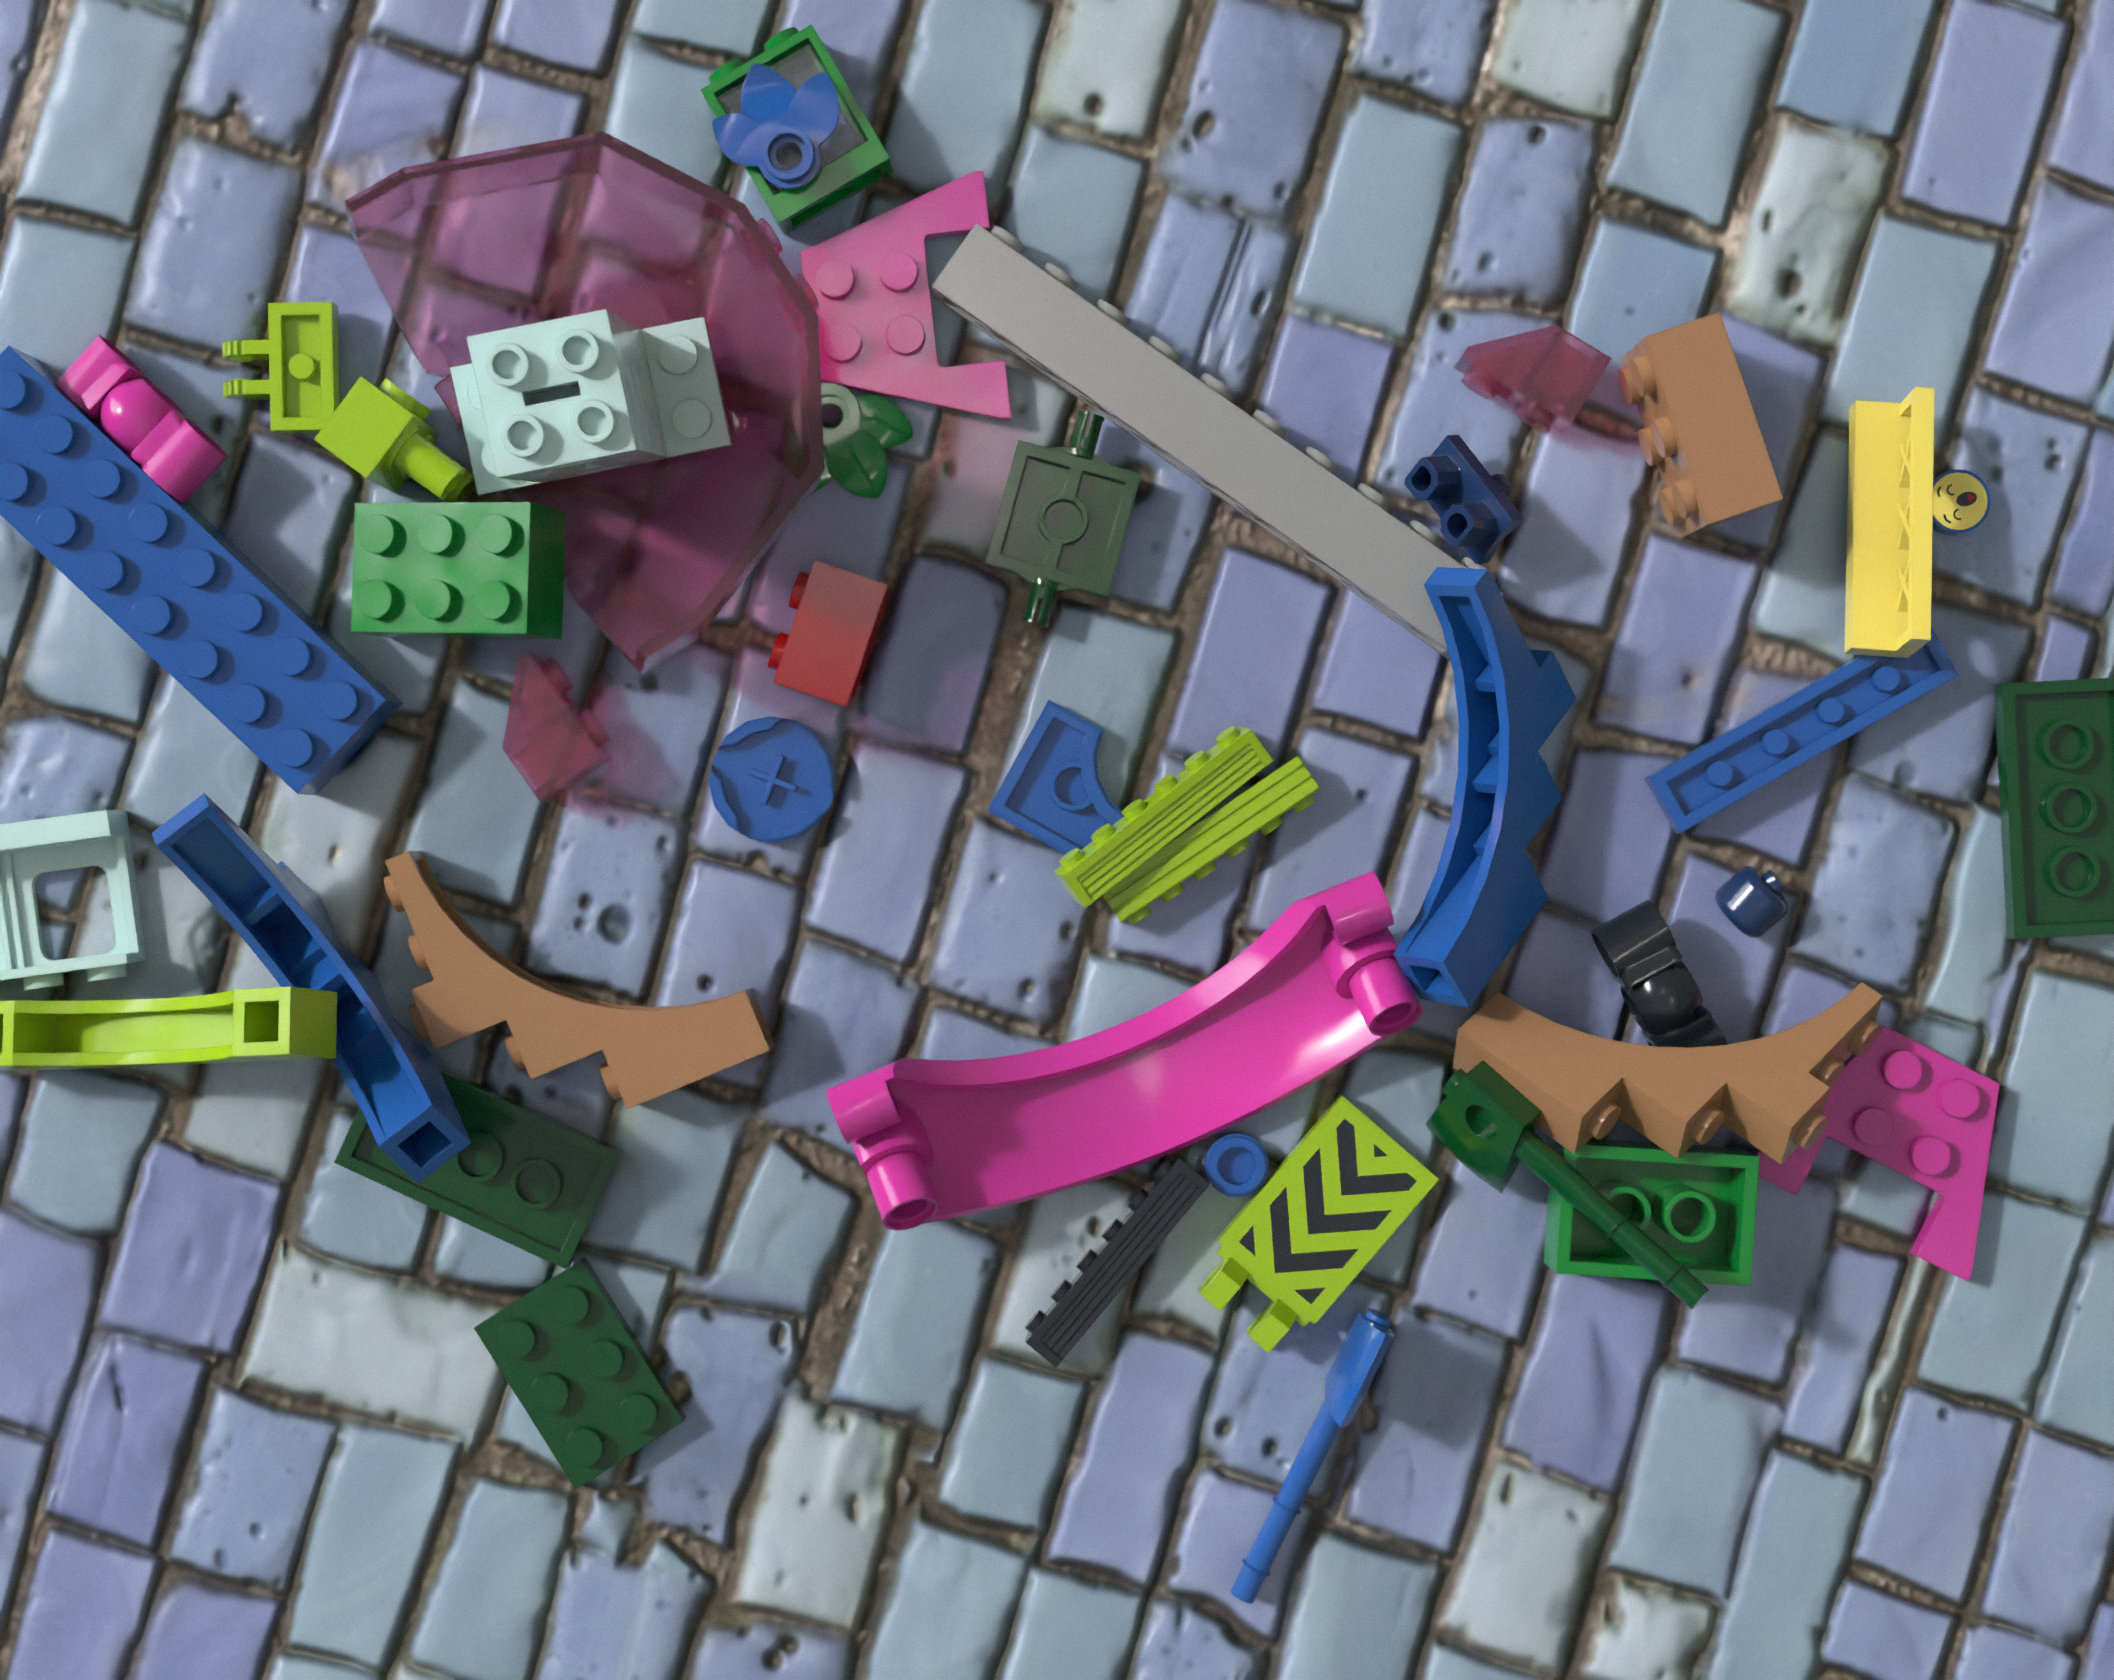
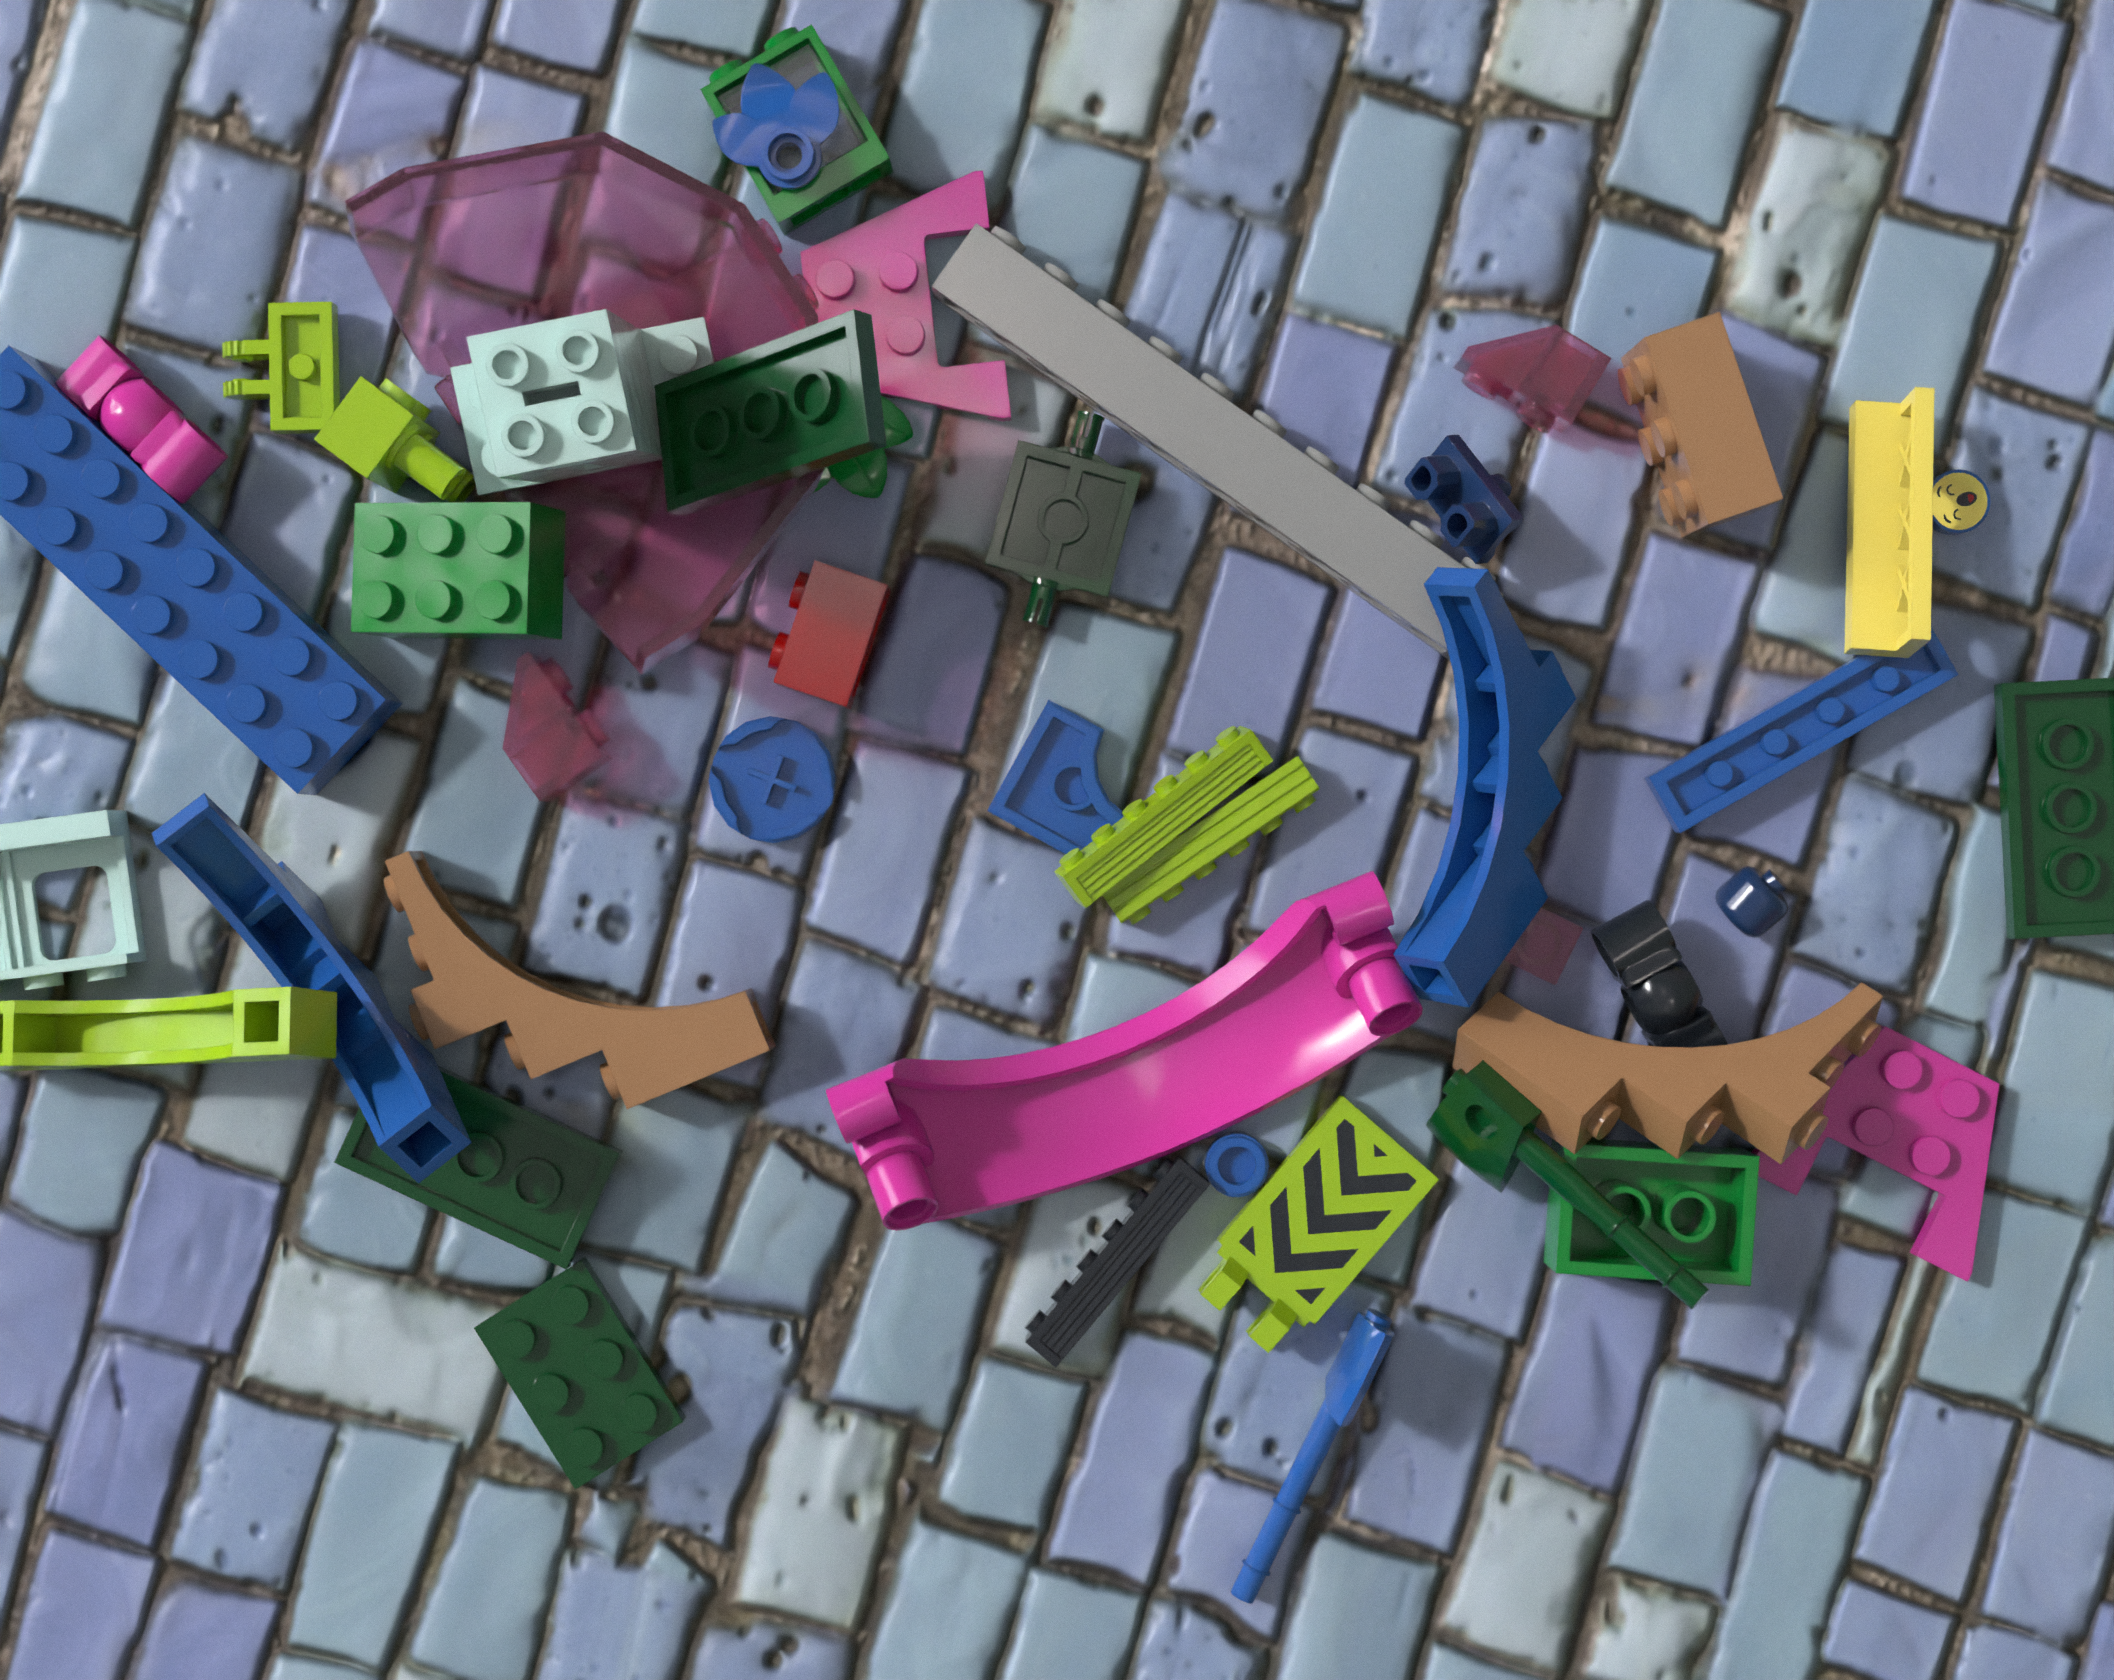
(770, 413): none -> dark green plate
(1545, 946): none -> clear pink tile

